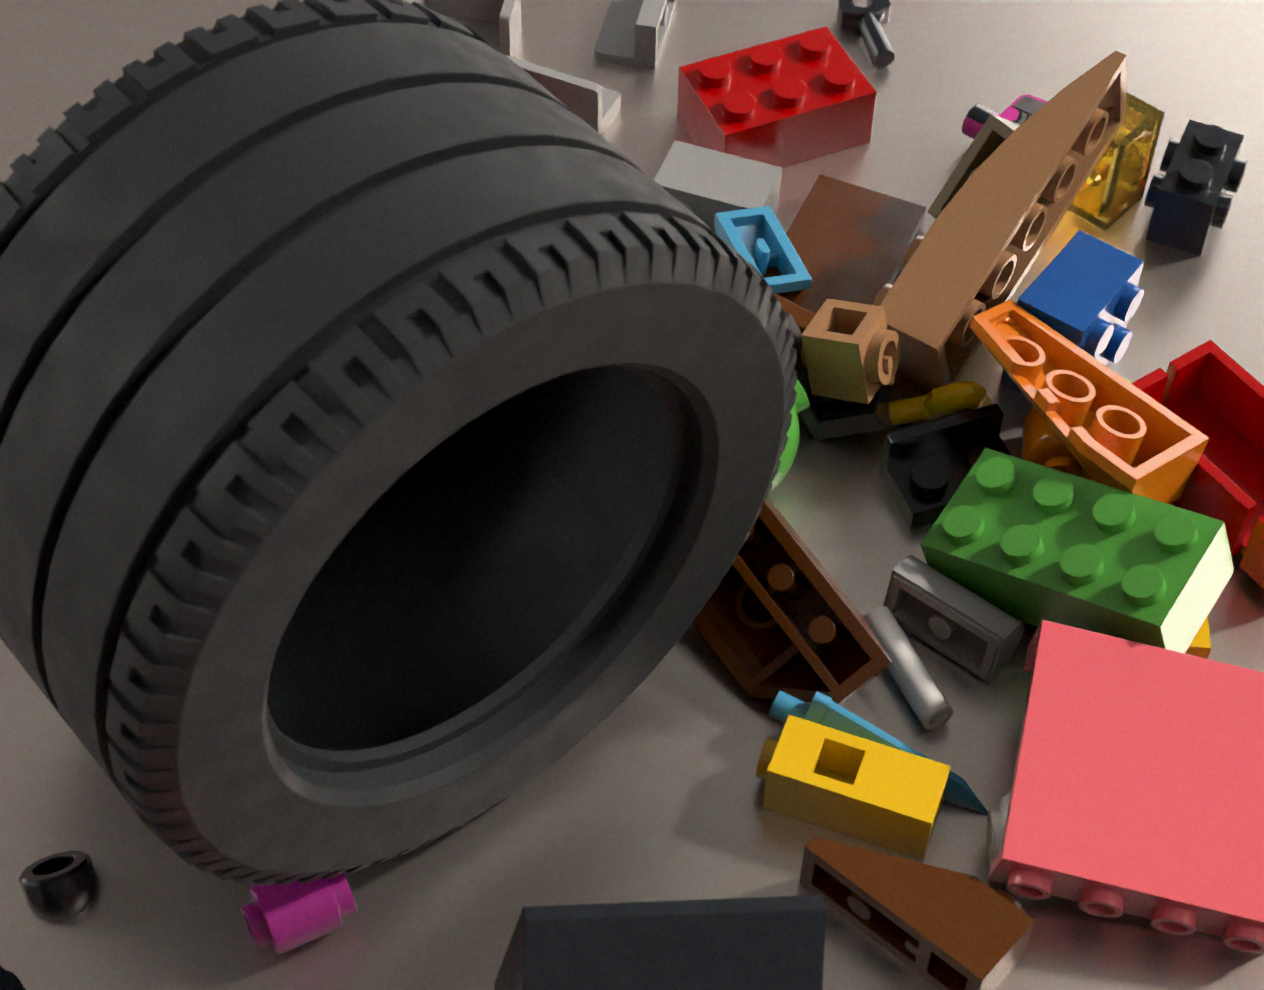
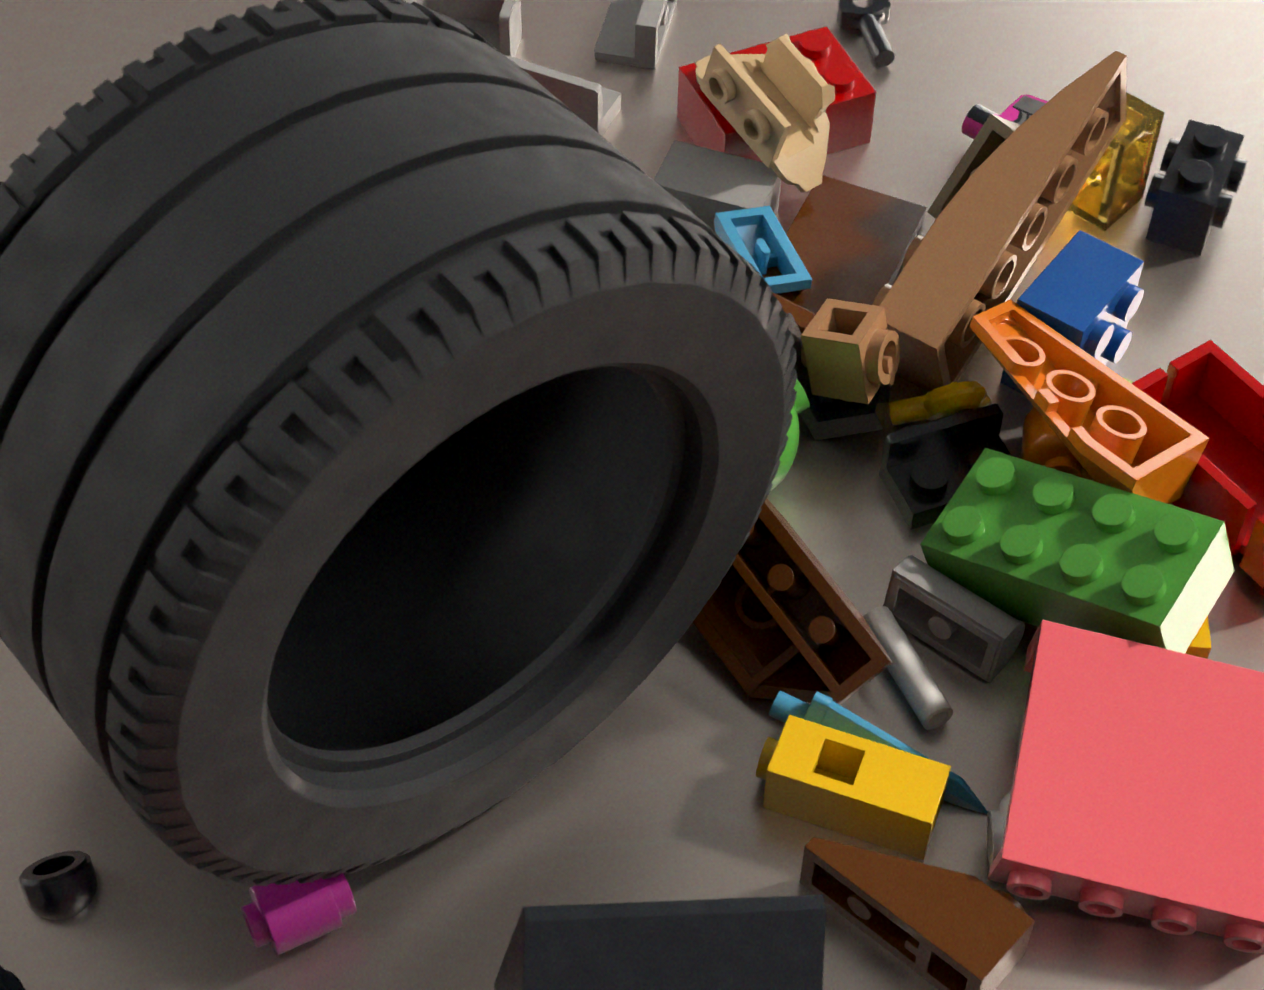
(774, 106): none -> tan piece

